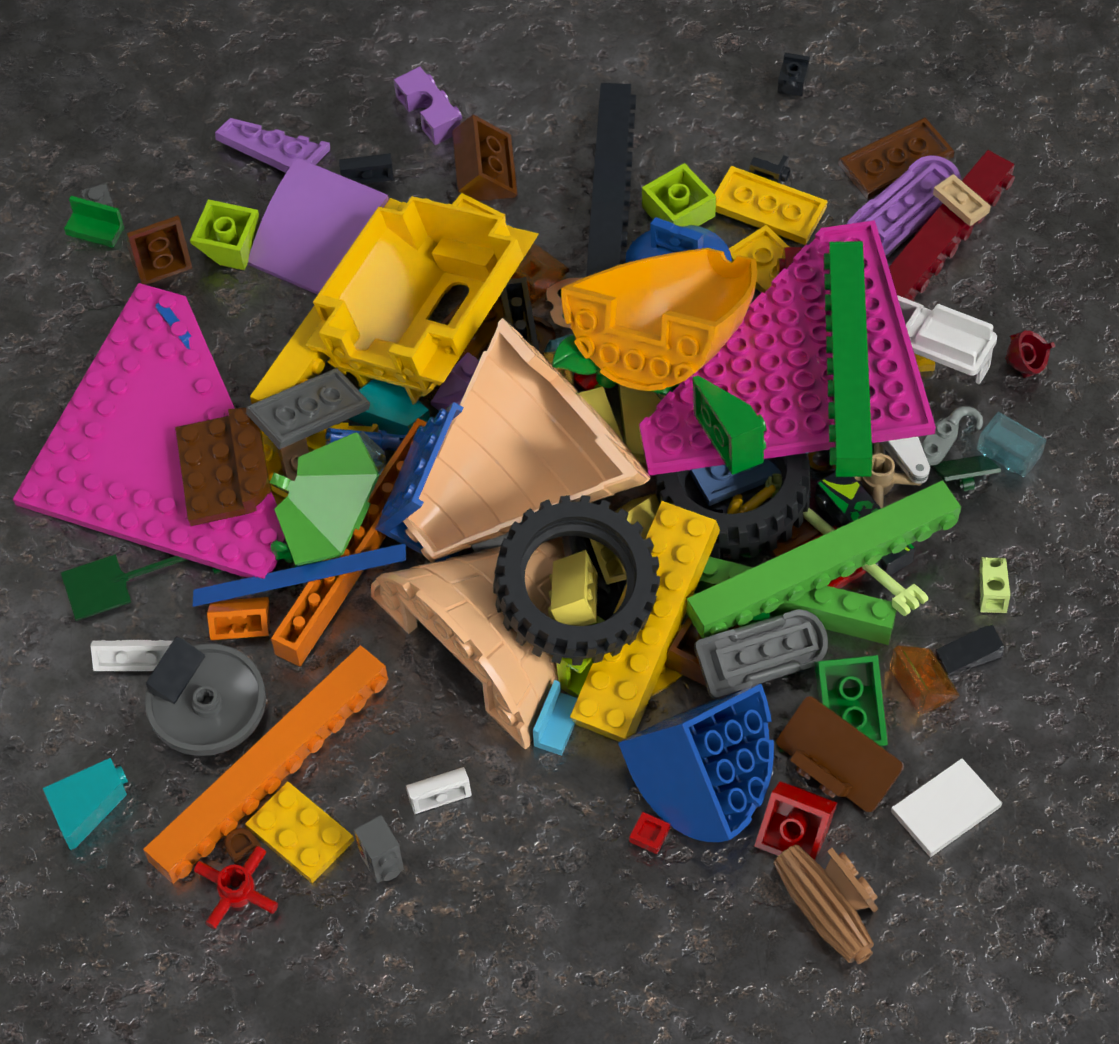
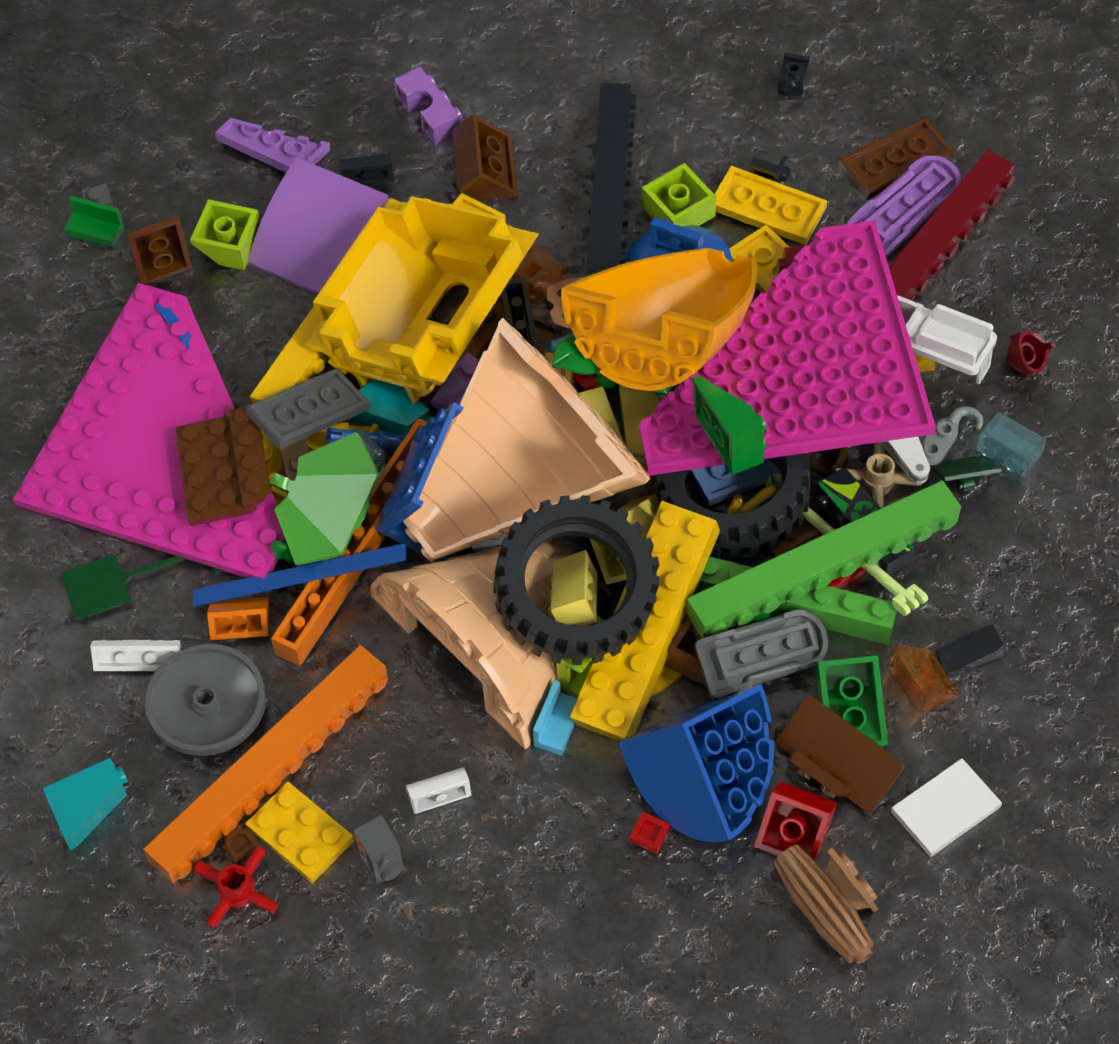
(174, 670): black slope -> none
(849, 360): green brick -> none
(961, 200): tan plate -> none
(994, 585): yellowish green leg -> none

